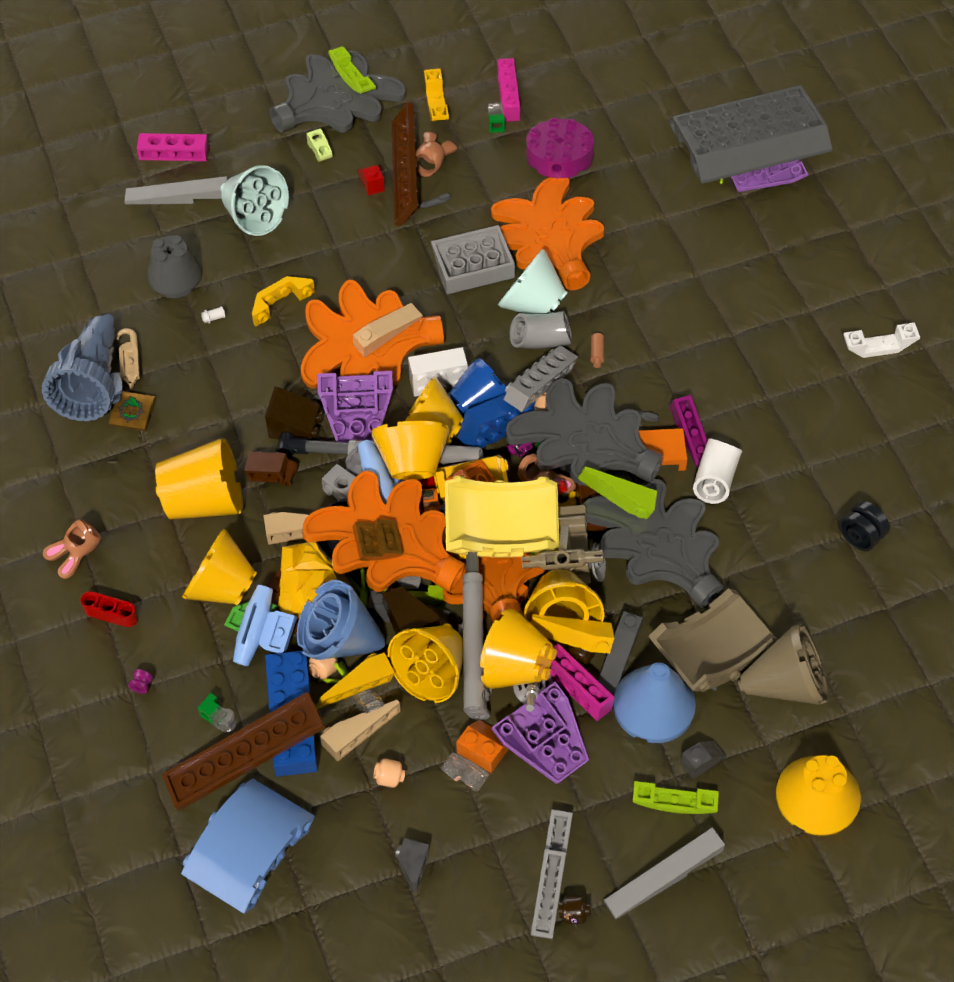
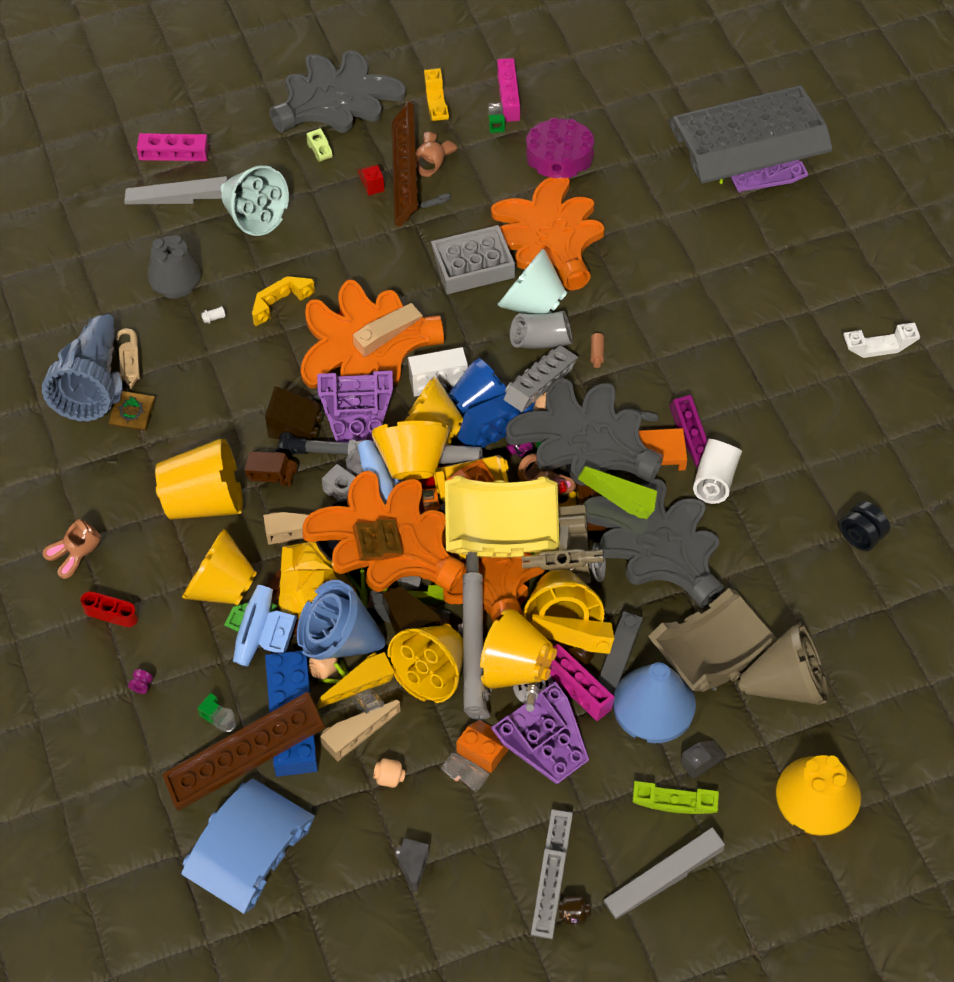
(348, 72): lime slope -> none

